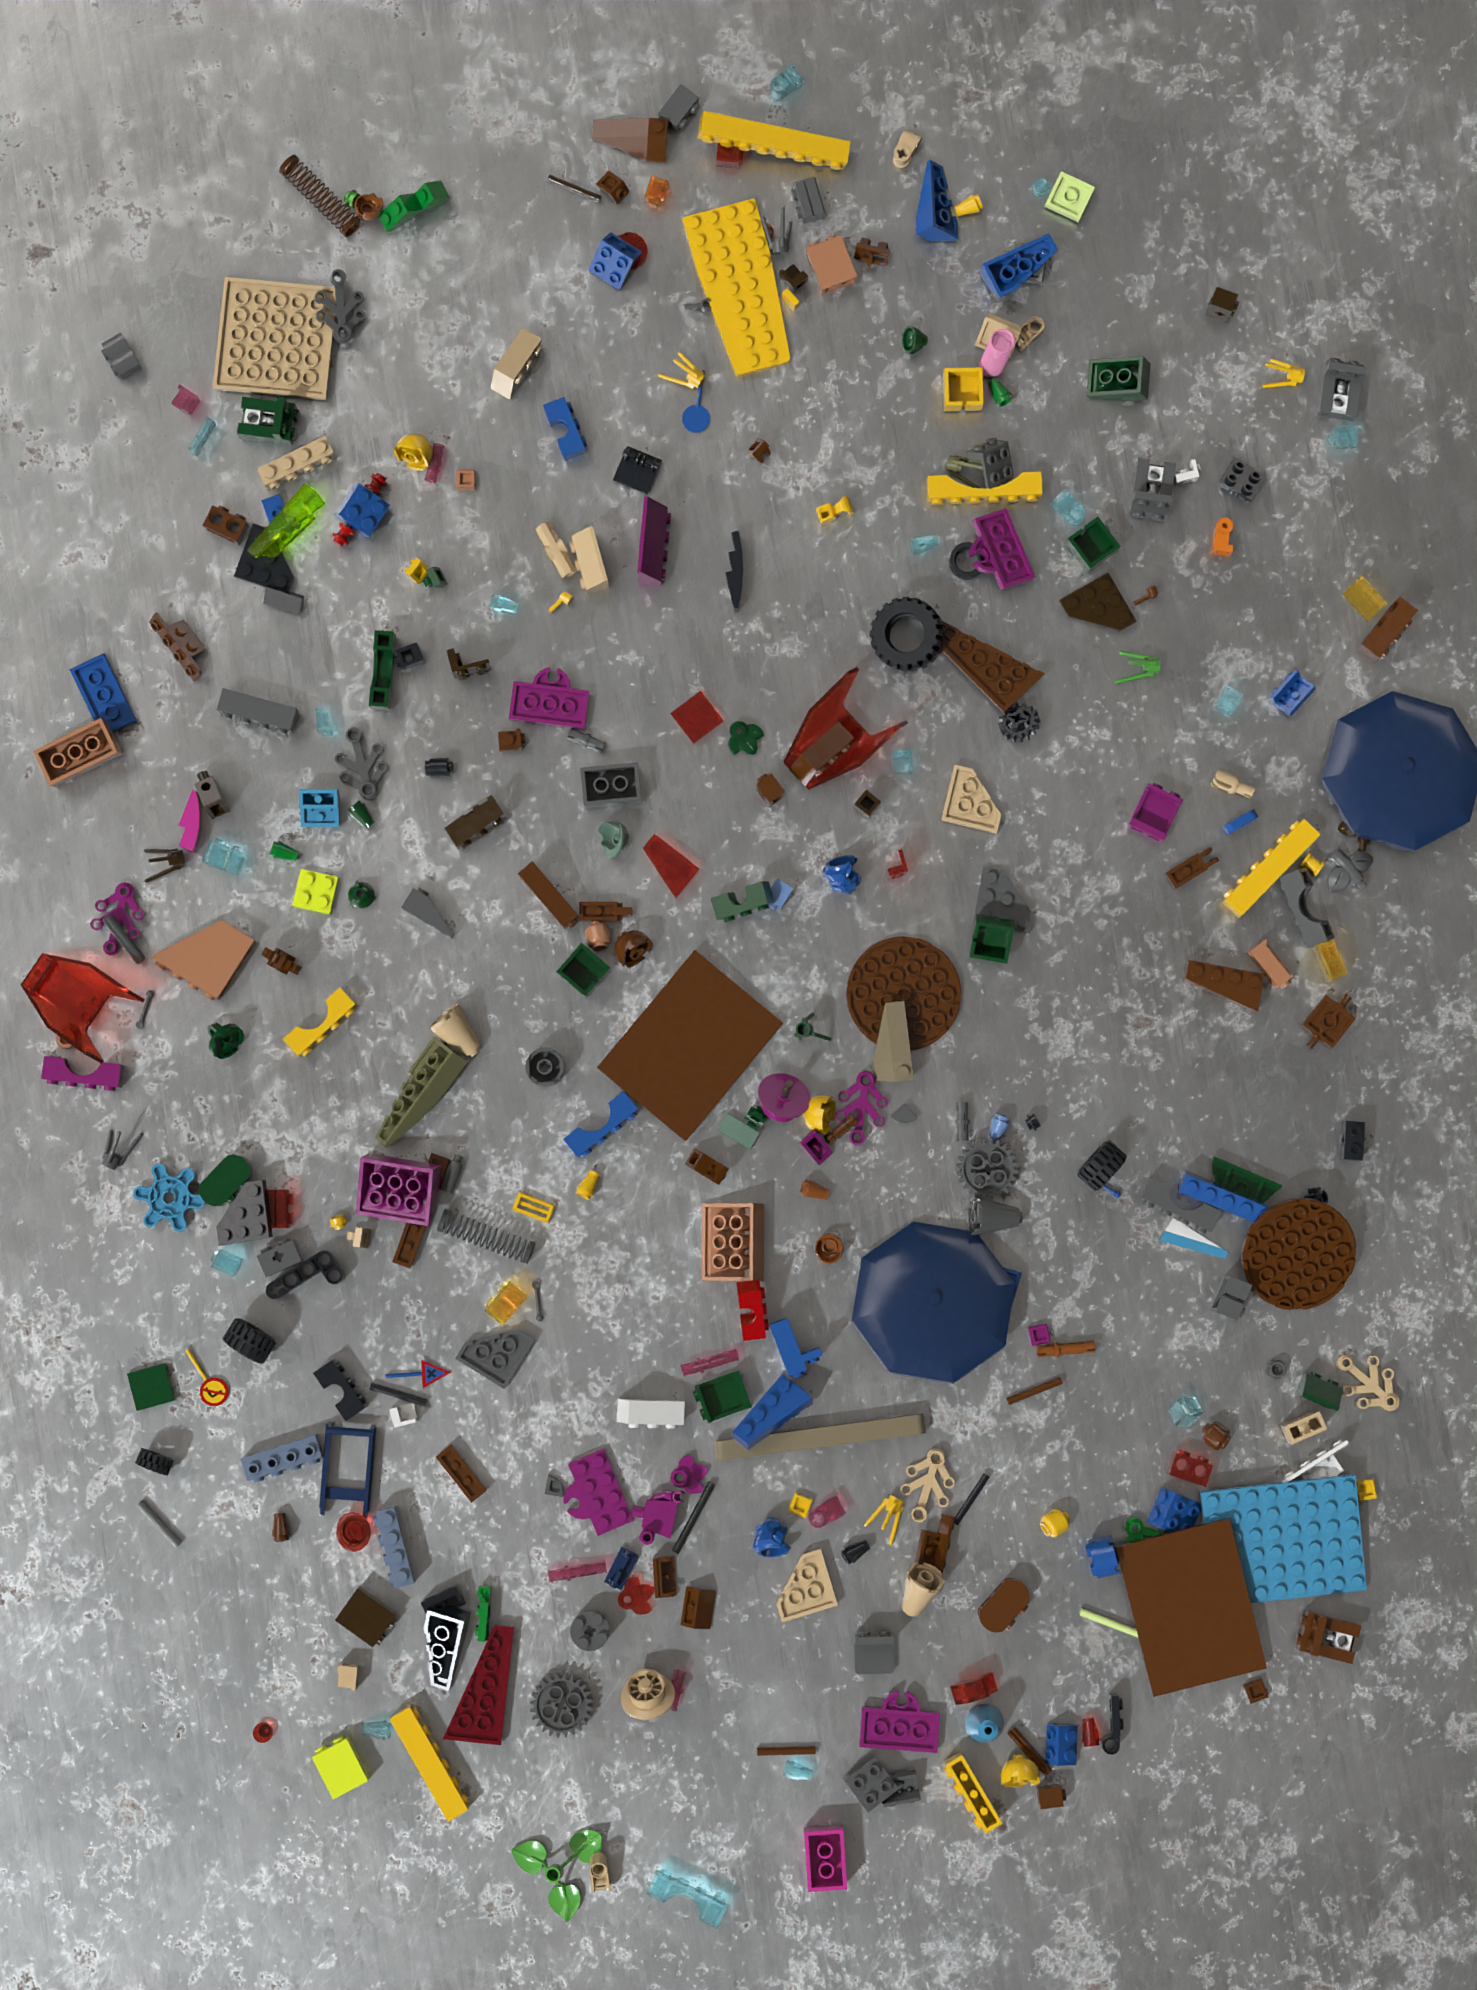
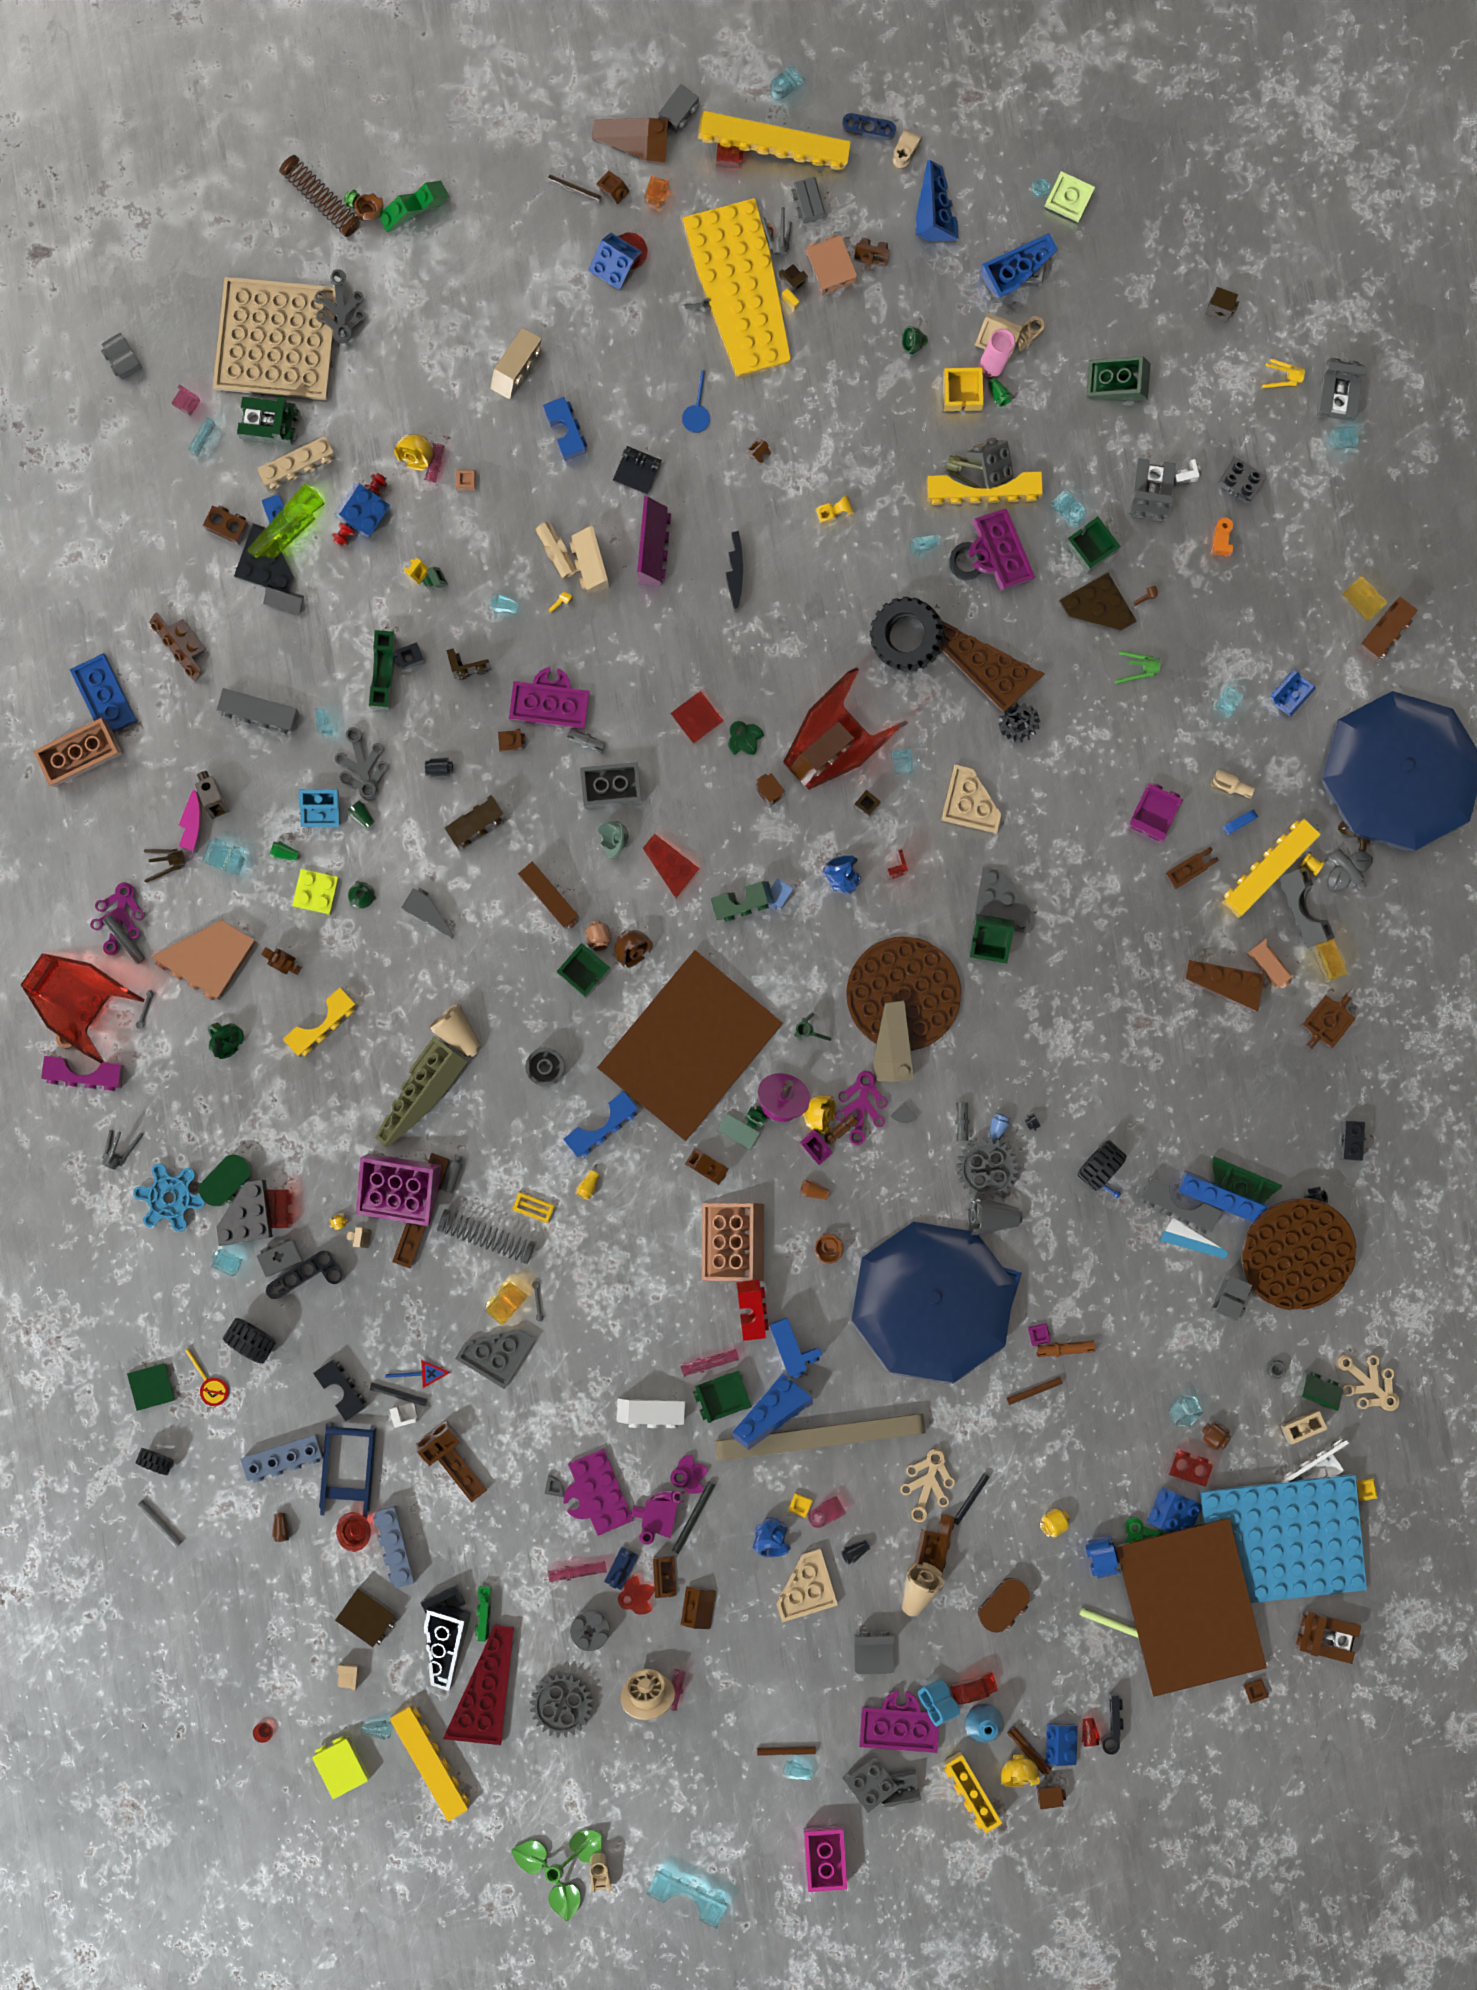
(437, 1443): none -> reddish brown brick
(603, 911): reddish brown hinge -> none
(694, 375): yellow plant -> none
(883, 124): none -> dark blue beam
(892, 1506): yellow plant -> none
(938, 1702): none -> dark azure brick
(969, 205): yellow cone -> none

